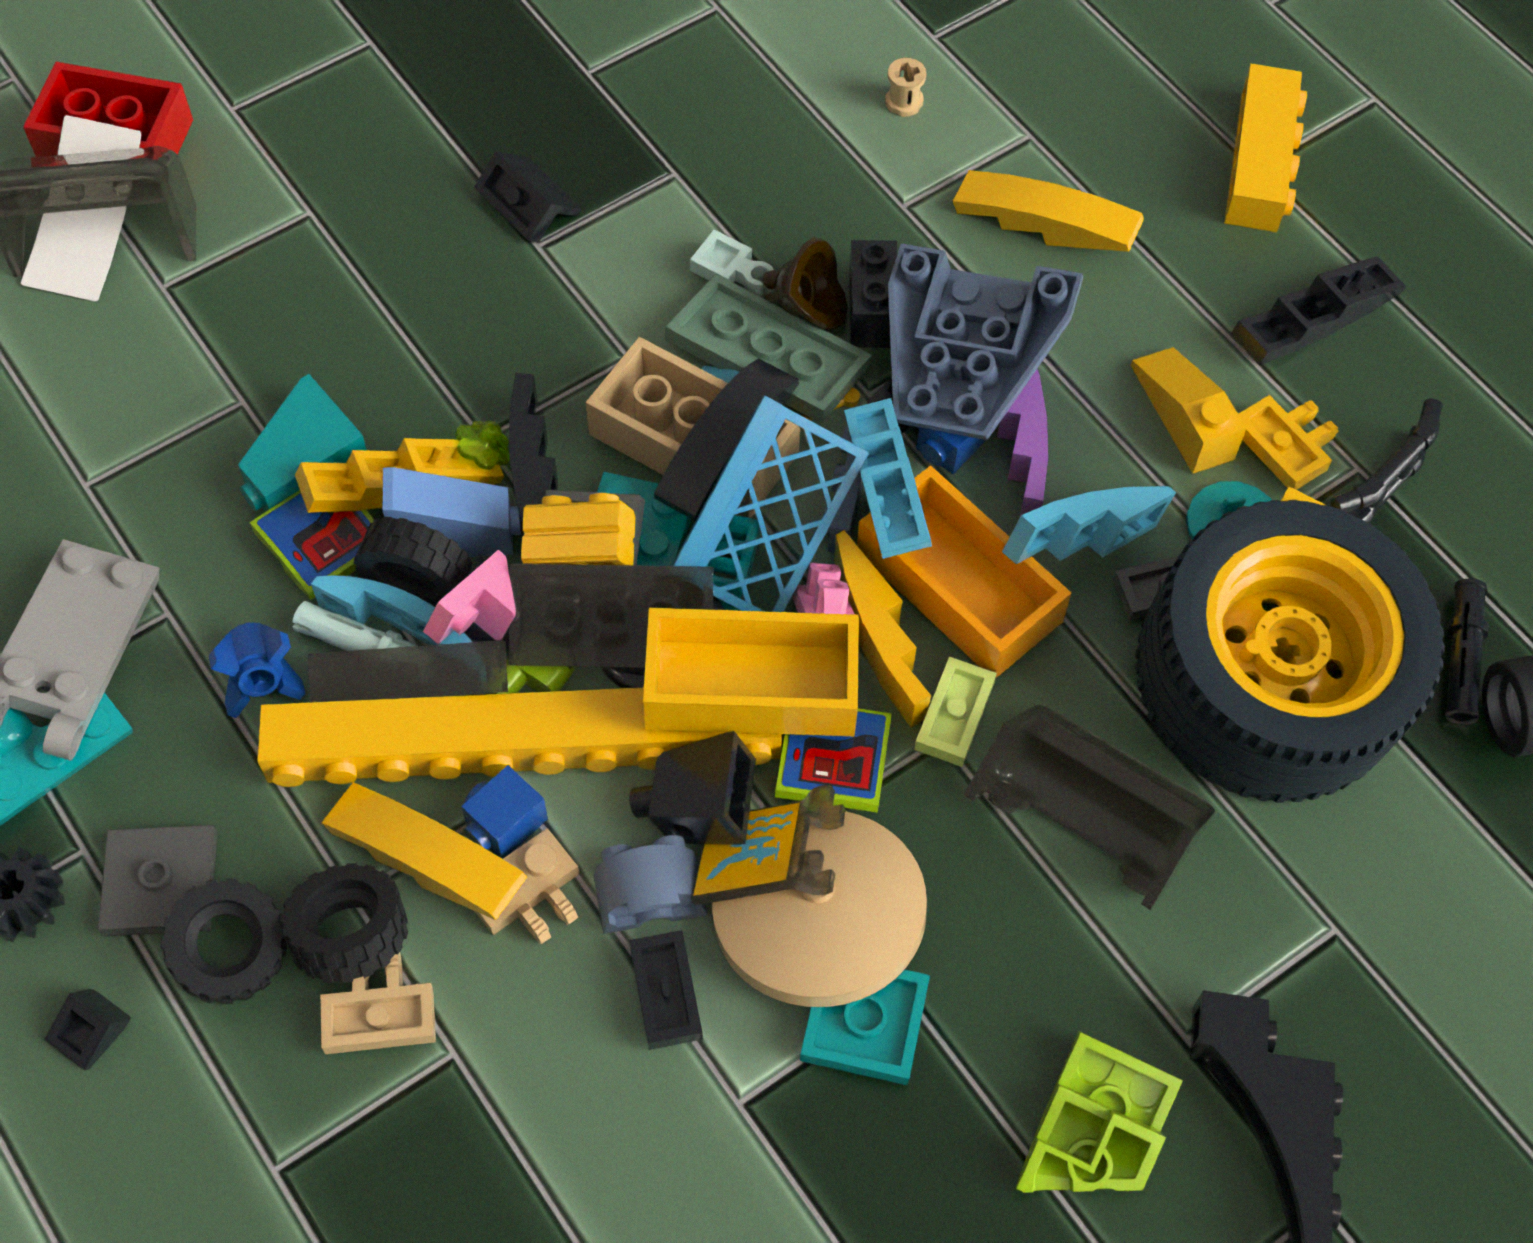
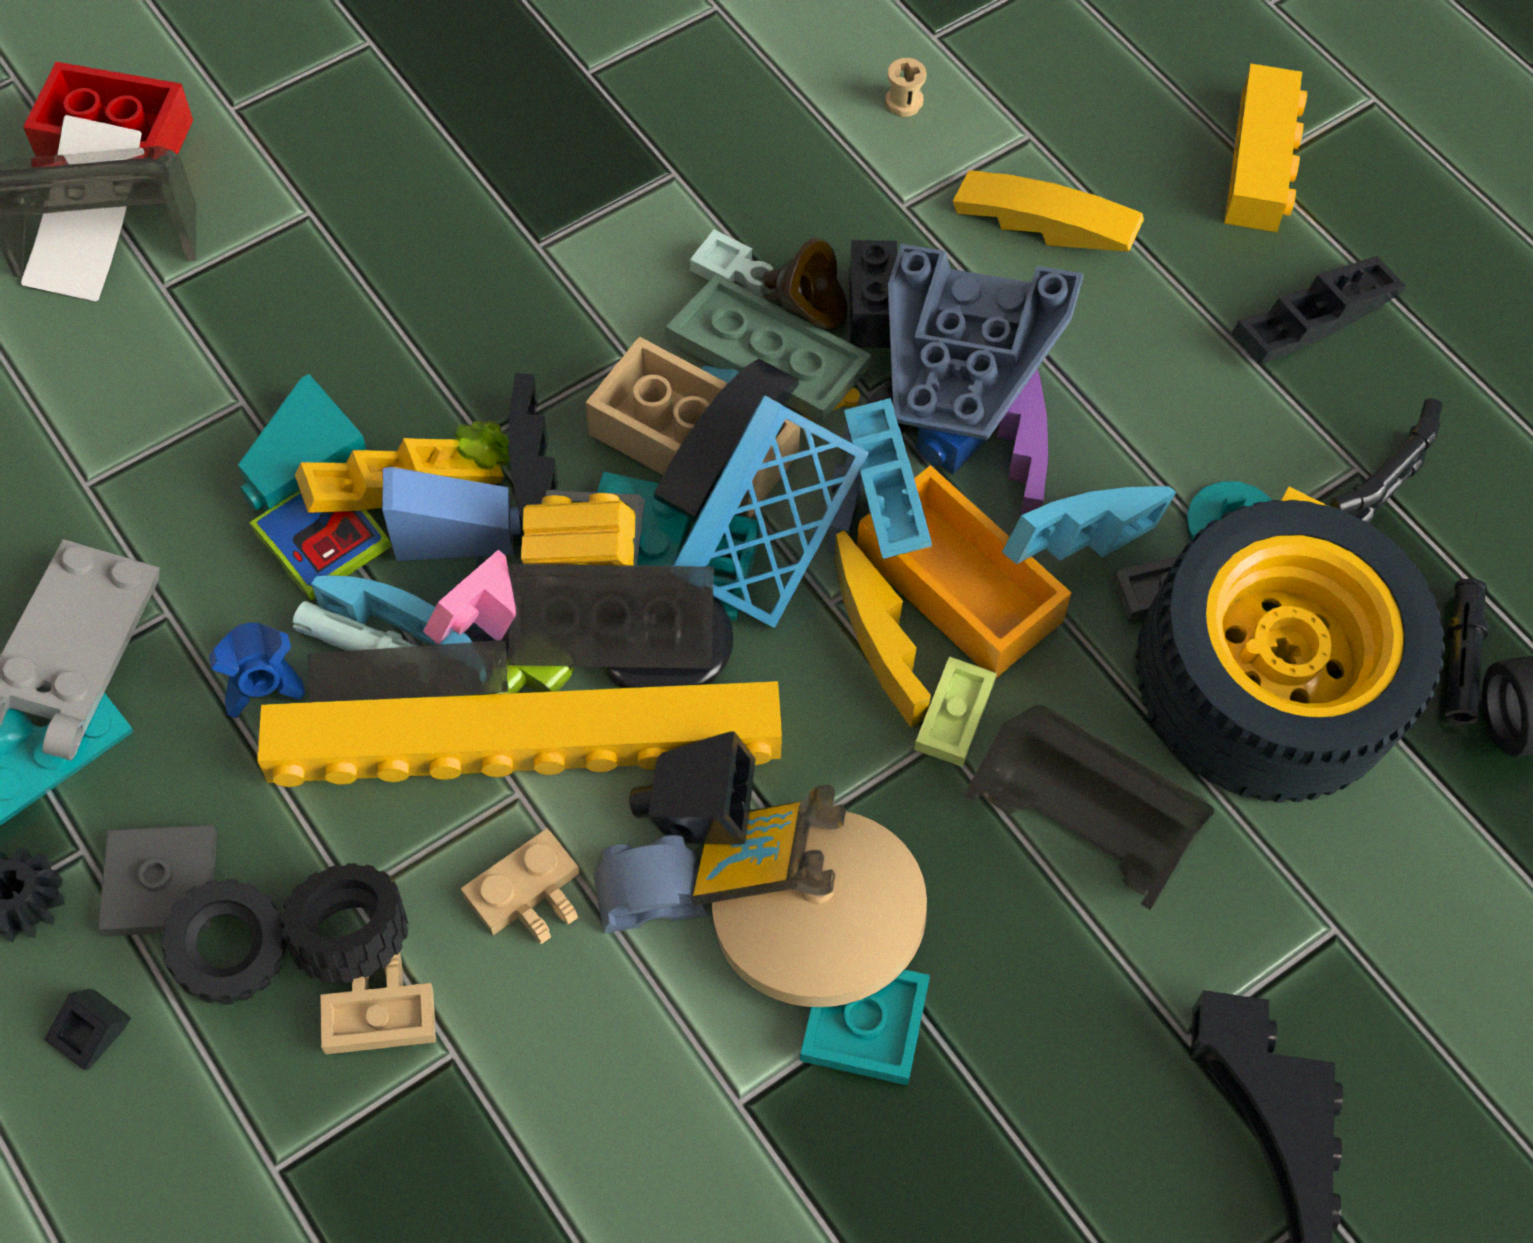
(412, 558): black tyre -> none
(425, 850): yellow slope -> none
(503, 812): blue brick -> none
(524, 194): black panel -> none
(665, 990): black plate -> none
(751, 672): yellow piece -> none
(823, 591): bright pink hips -> none
(846, 762): slope -> none
(1100, 1122): lime slope -> none
(1191, 408): yellow slope -> none
(1283, 443): yellow hinge -> none

